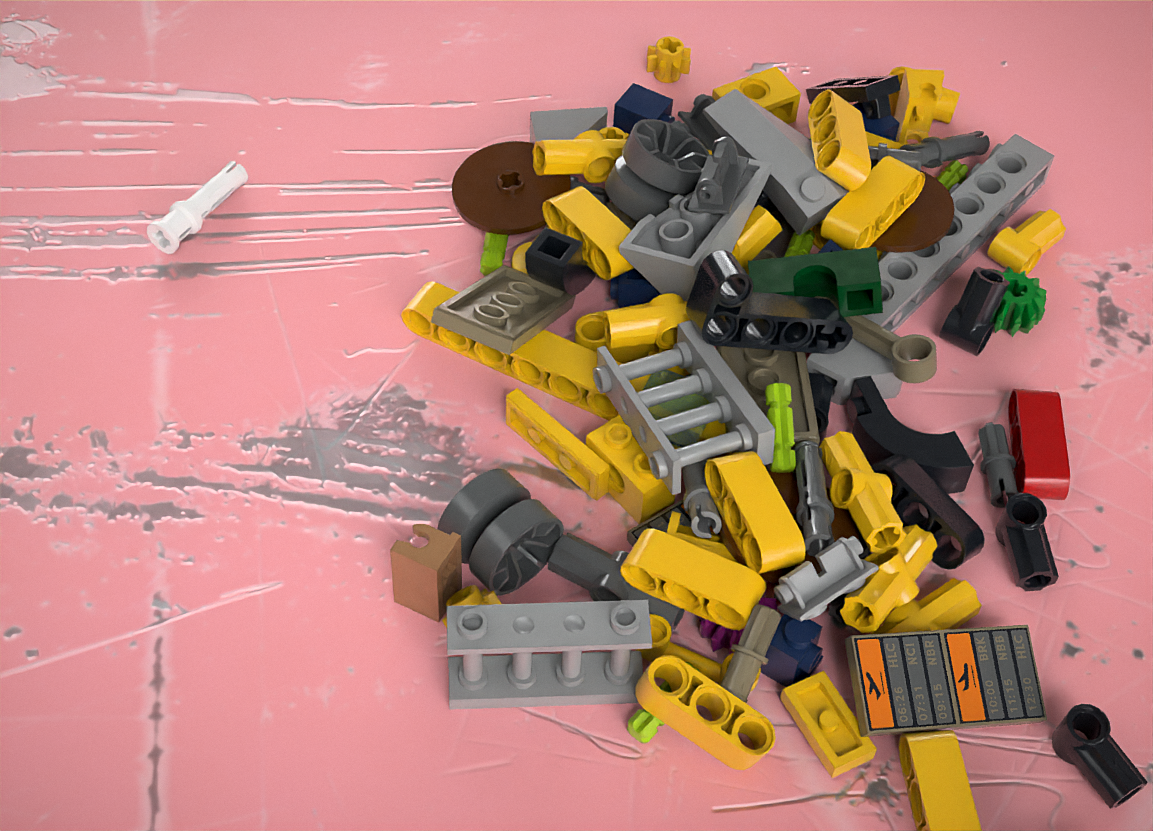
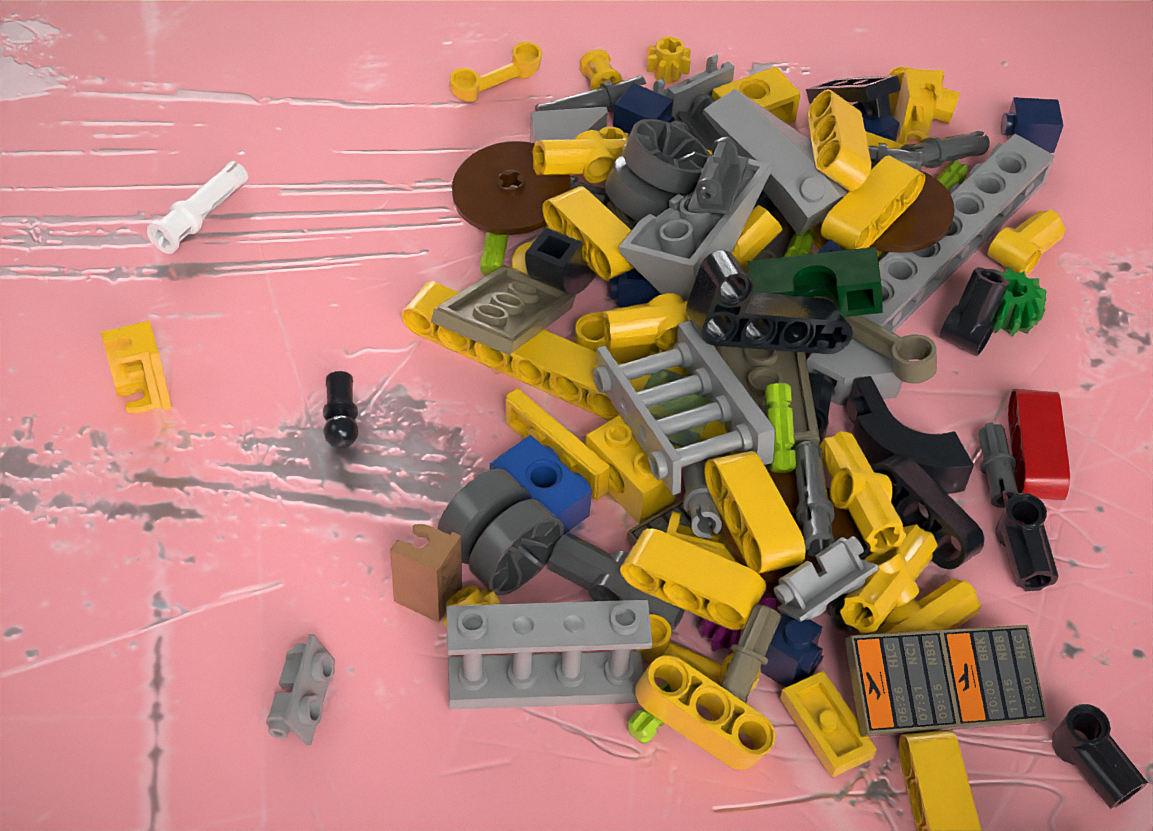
(136, 366): none -> yellow hinge
(307, 673): none -> light grey hinge
(340, 410): none -> black pin
(525, 63): none -> yellow bar
(539, 466): none -> blue brick
(602, 69): none -> yellow bush
(604, 96): none -> dark grey pin
(702, 83): none -> light grey hinge
(1035, 121): none -> dark blue brick

